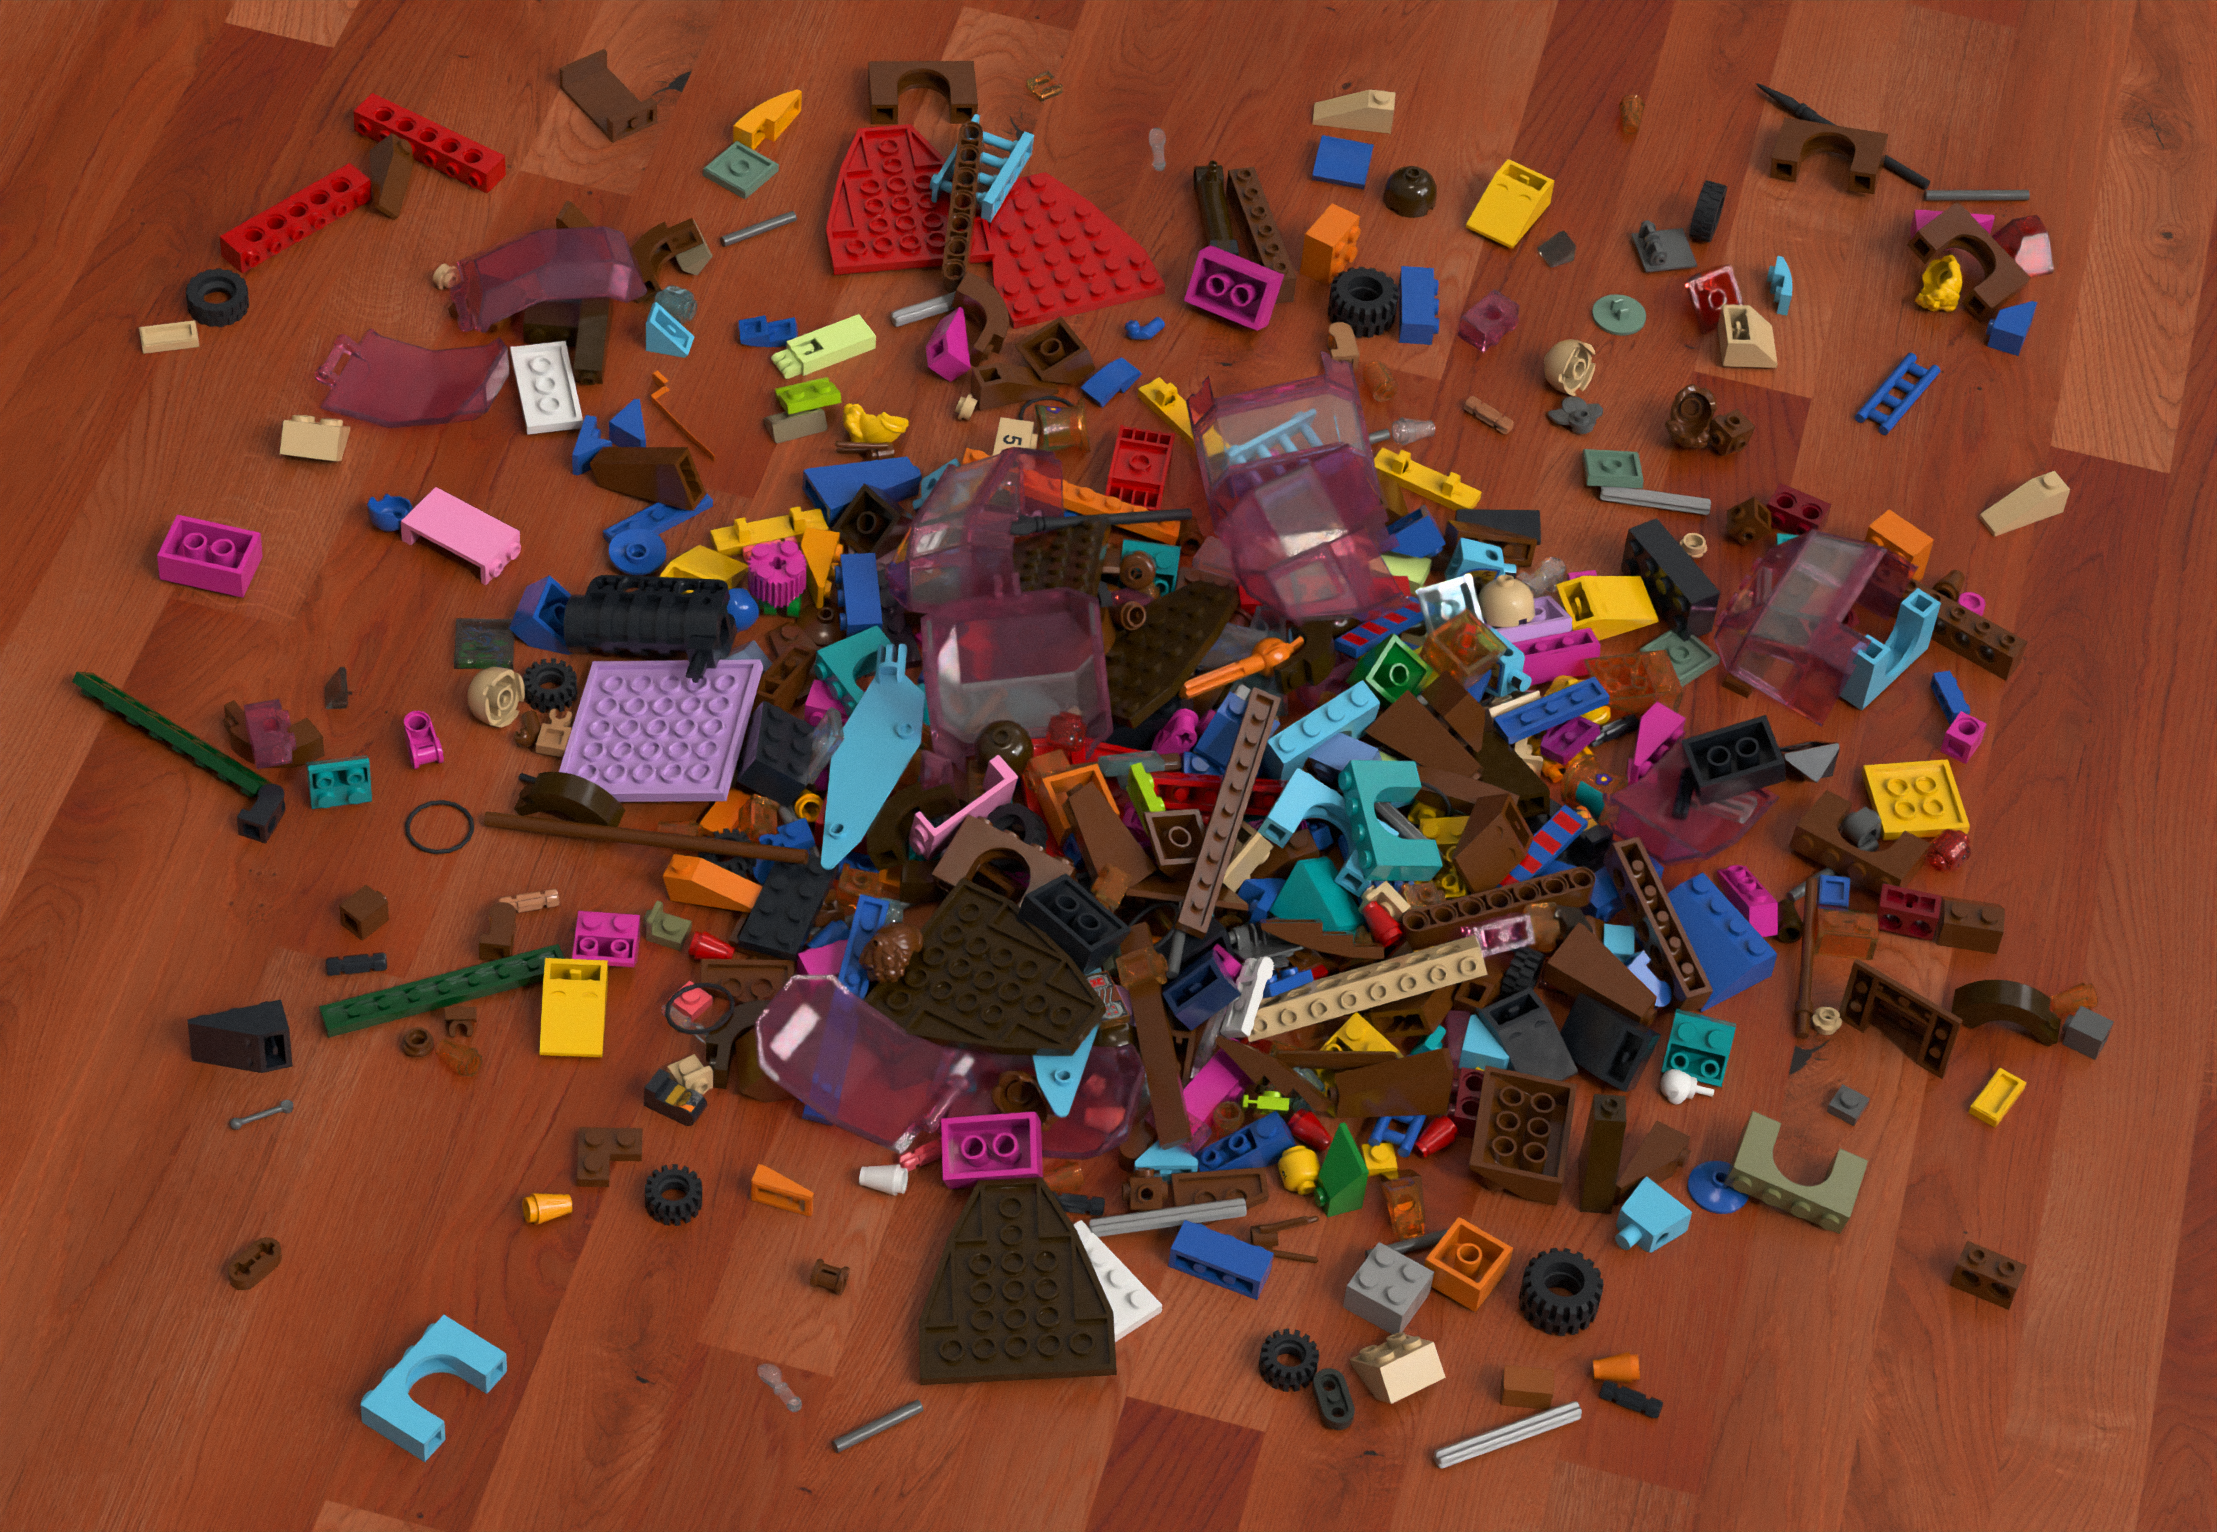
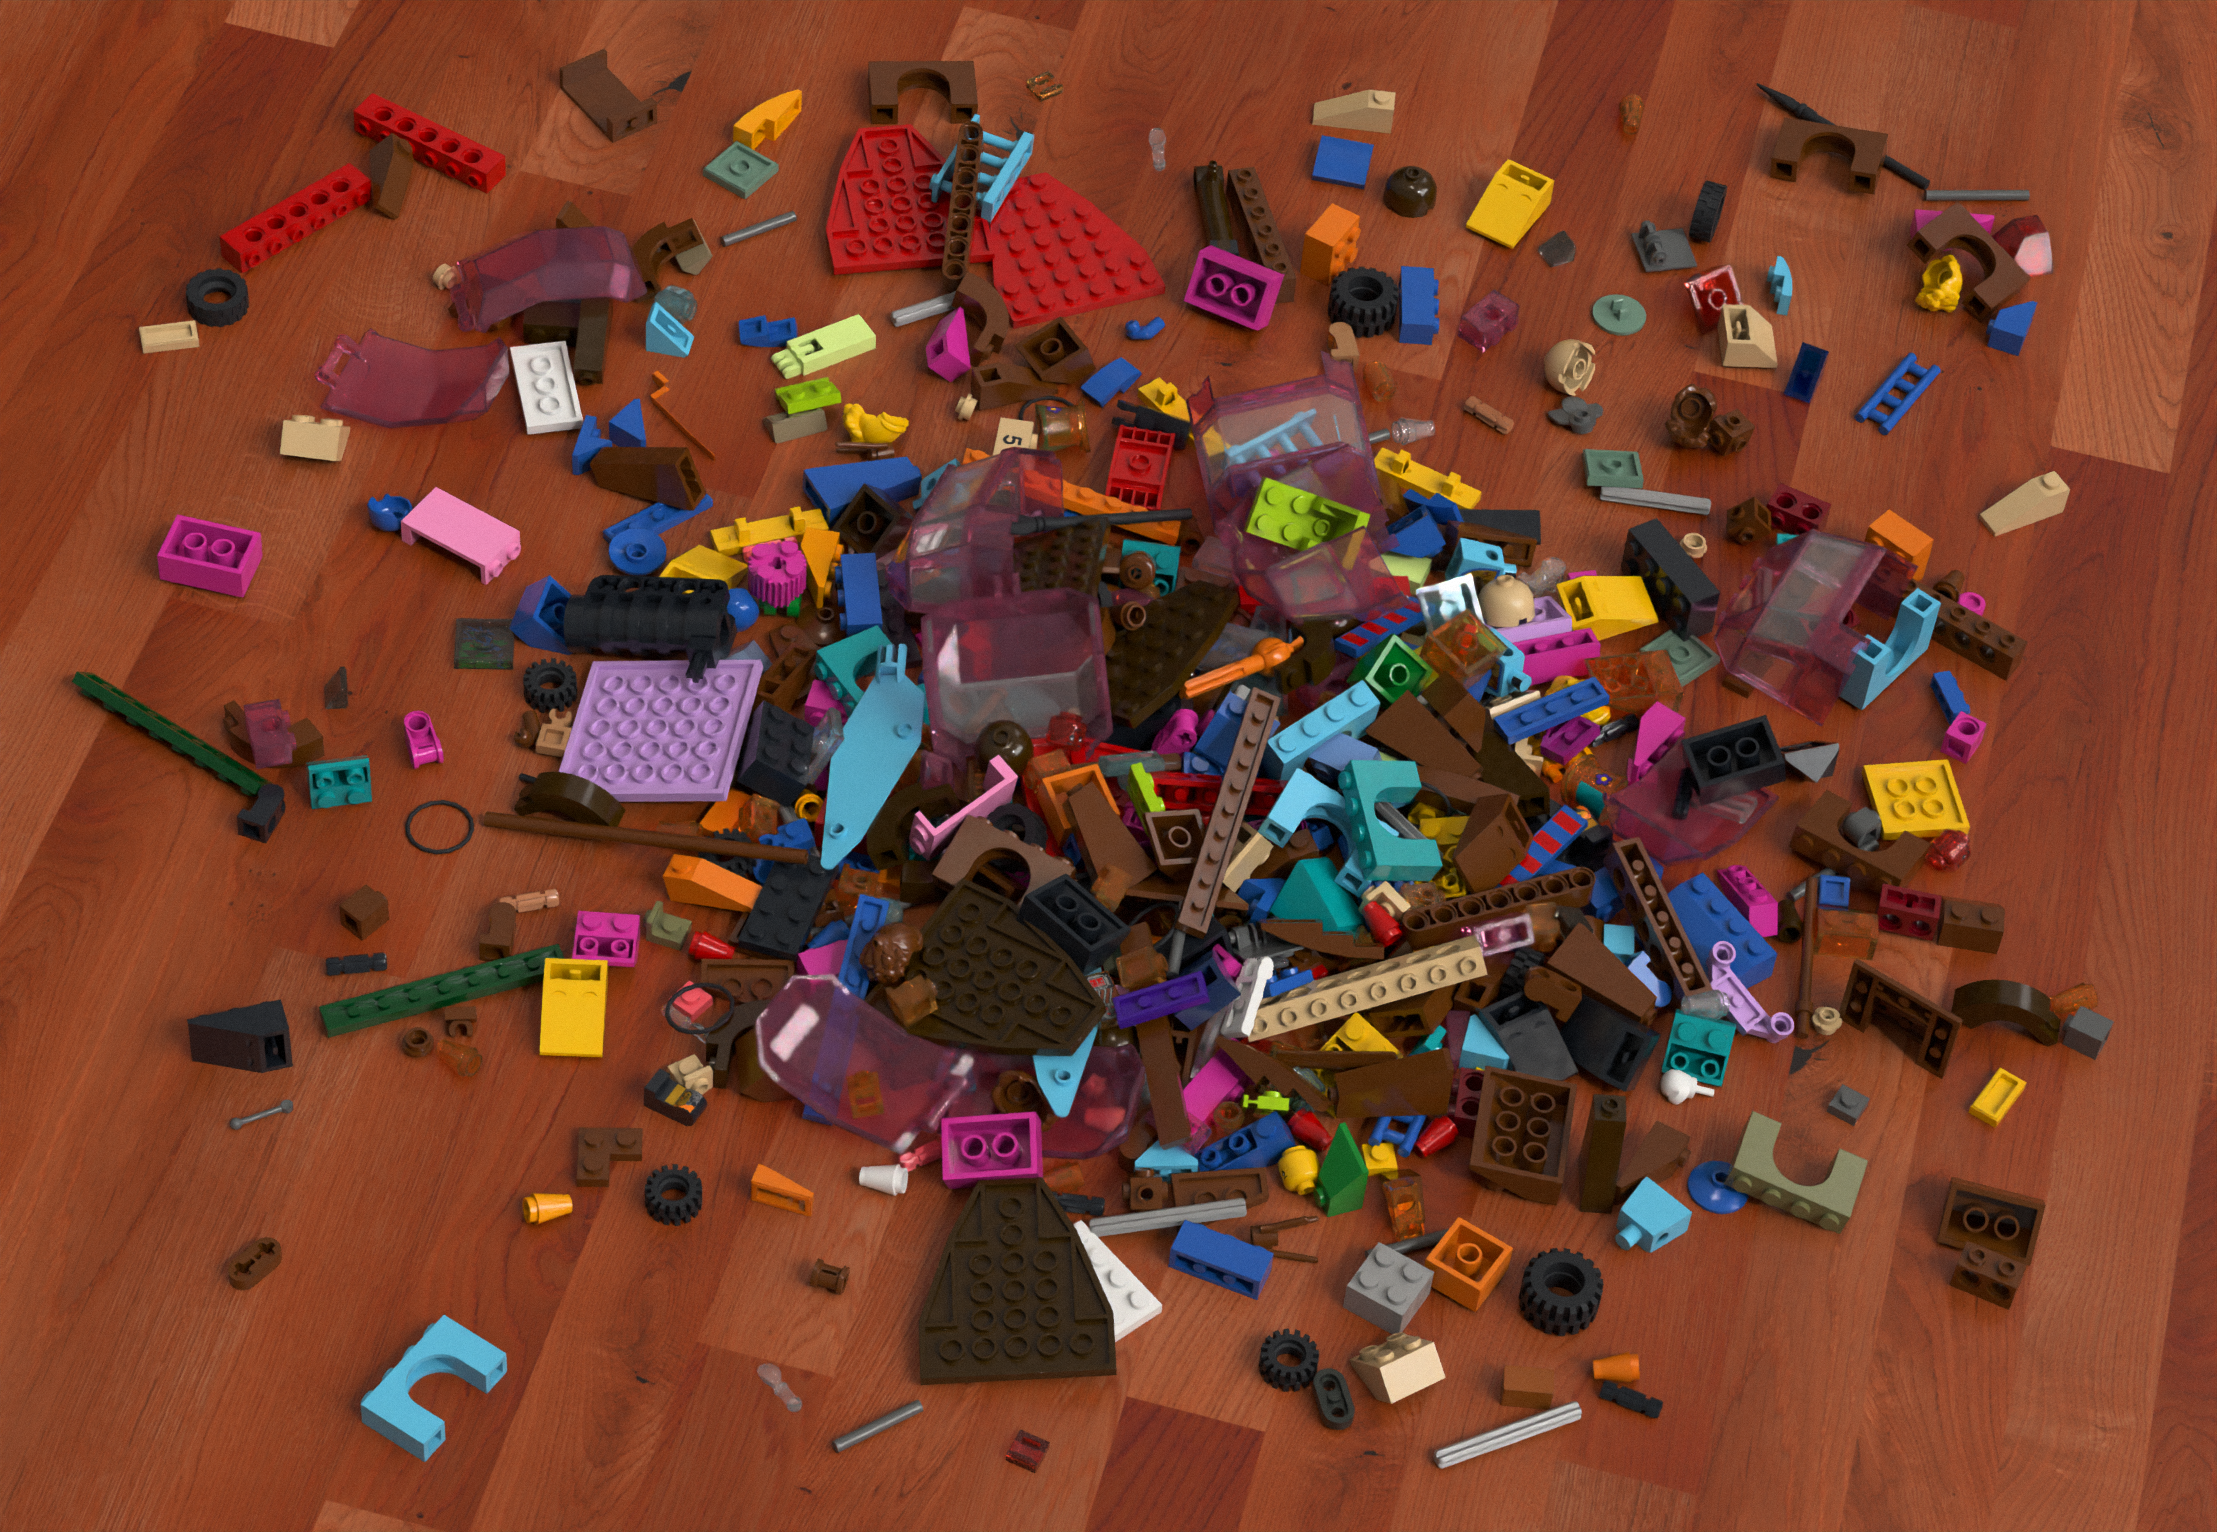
(495, 696): tan cylinder -> none
(864, 1085): none -> clear orange brick
(913, 1000): none -> clear orange brick
(1027, 1451): none -> clear red tile
(1155, 421): none -> black hinge
(1161, 999): none -> dark purple tile
(1299, 517): none -> lime bracket
(1438, 506): none -> blue slope
(1552, 989): none -> reddish brown leg
(1708, 1004): none -> clear cone
(1743, 1007): none -> lavender plate
(1807, 372): none -> clear blue slope
(1991, 1219): none -> reddish brown slope

